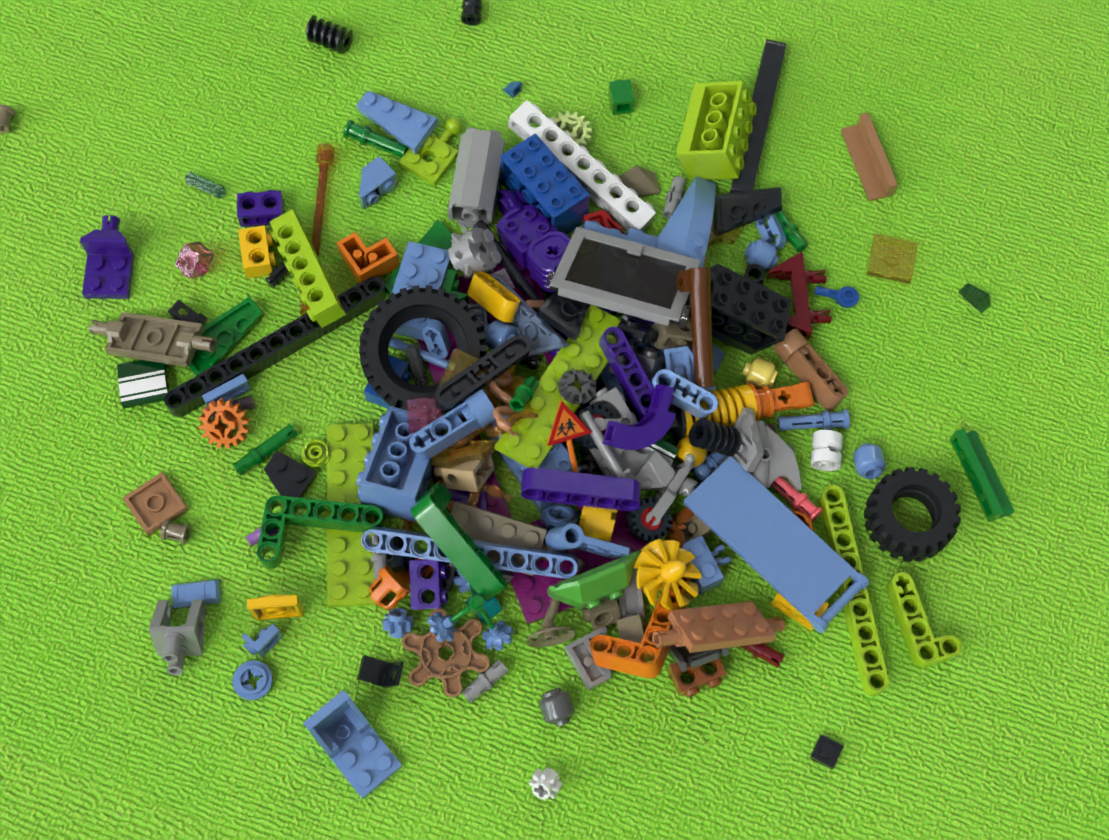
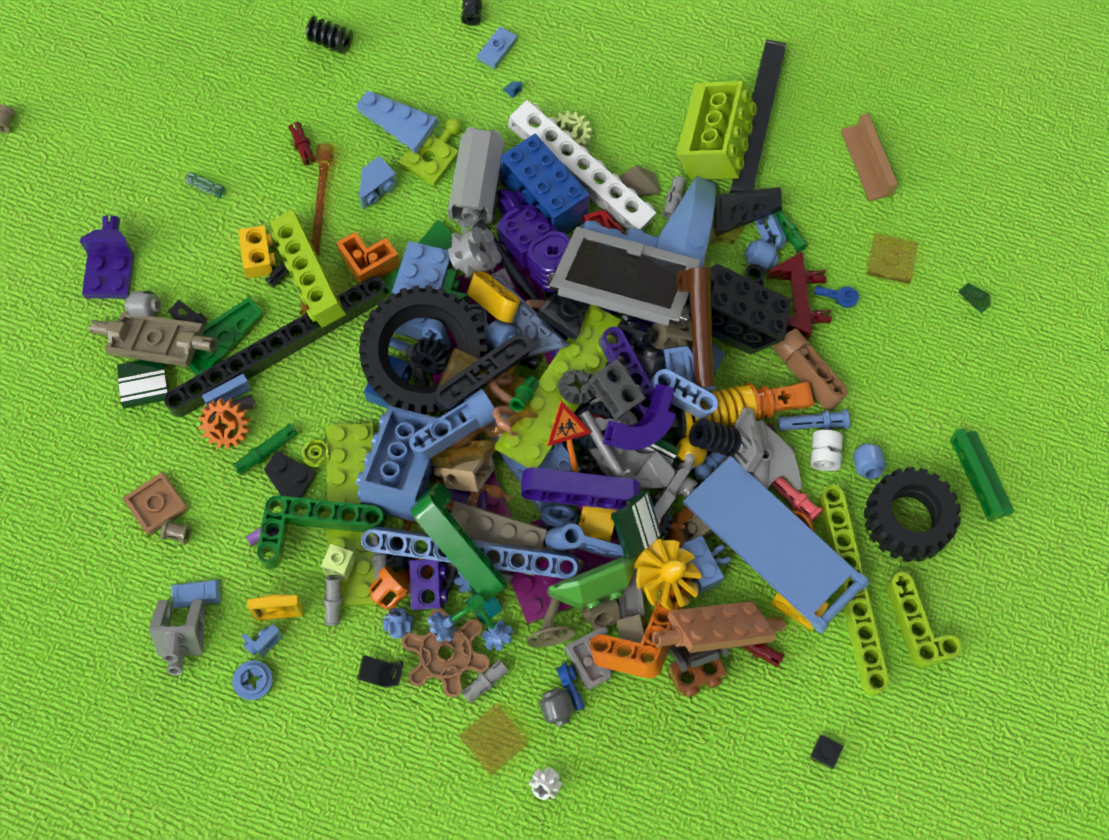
(142, 304): none -> light grey head
(194, 259): brick -> none
(260, 213): dark purple brick -> none
(302, 143): none -> dark red pin
(332, 600): none -> light grey pin
(338, 562): none -> yellowish green brick
(352, 744): medium blue bracket -> none
(366, 136): green pin -> none
(421, 413): clear pink brick -> none
(430, 355): none -> black gear
(493, 739): none -> clear yellow tile
(497, 47): none -> medium blue plate
(567, 675): none -> blue plate
(612, 392): none -> dark grey brick
(621, 97): green brick -> none
(636, 524): none -> dark green slope
(760, 373): light yellow head -> none

